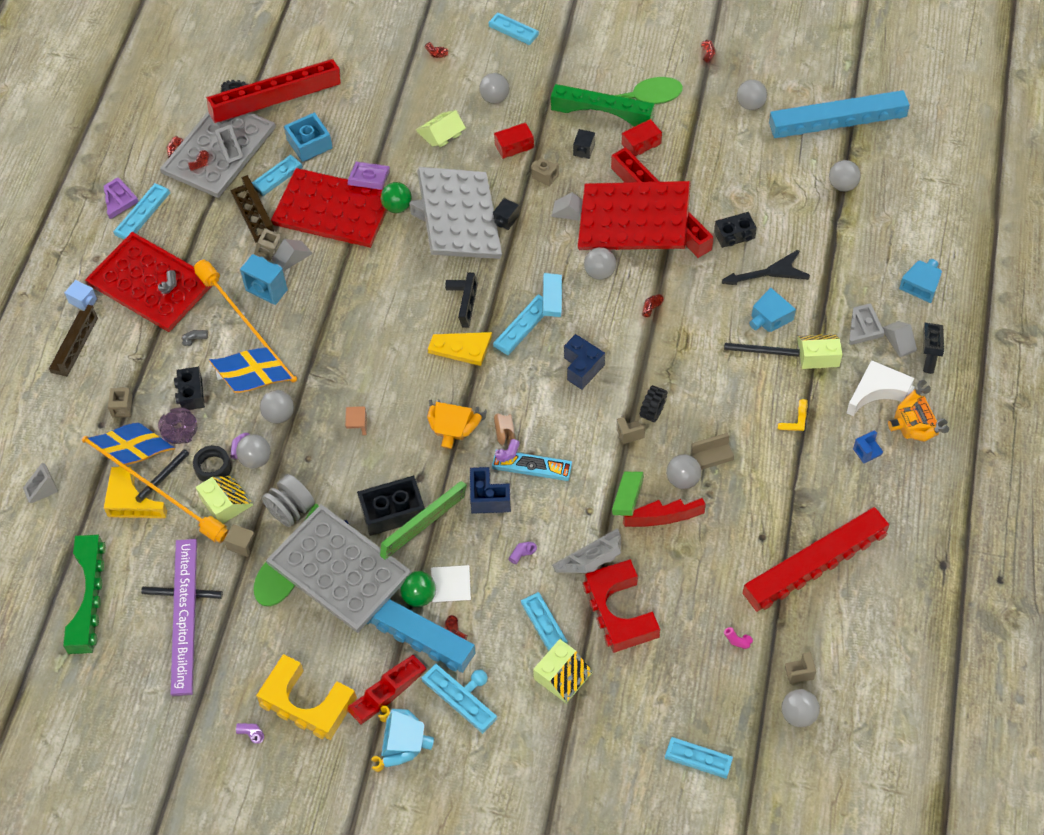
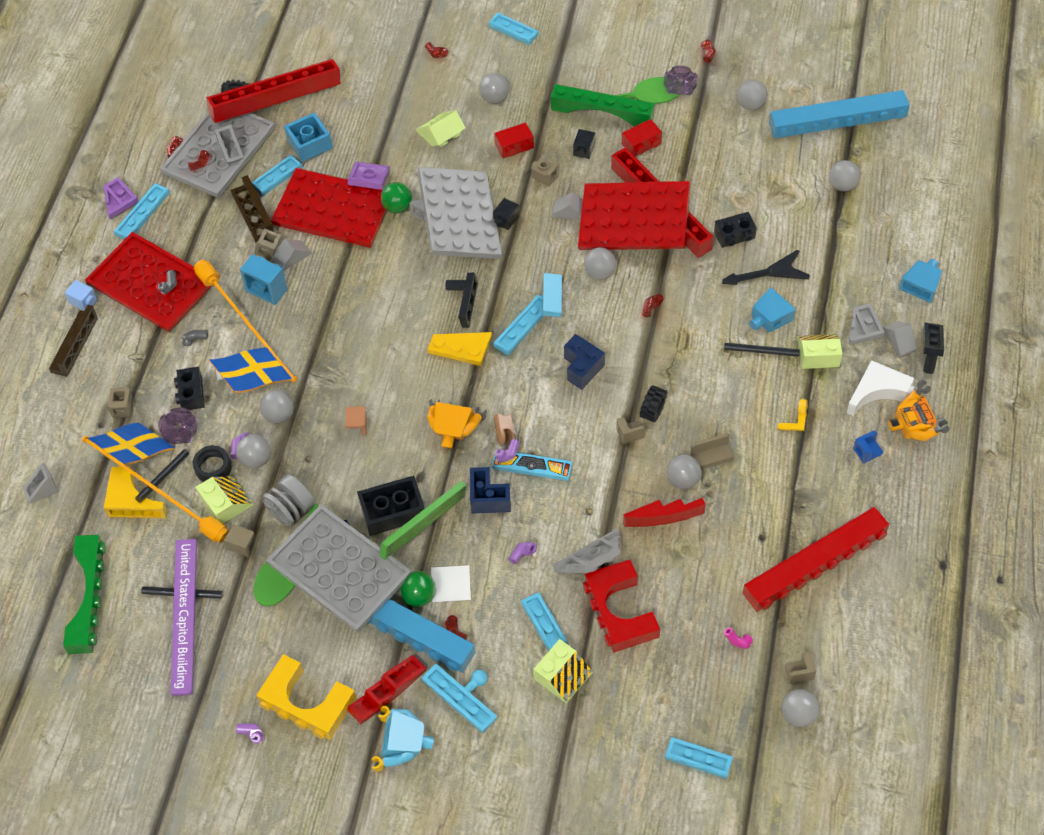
(628, 493): bright green tile -> none
(683, 87): none -> clear purple plate

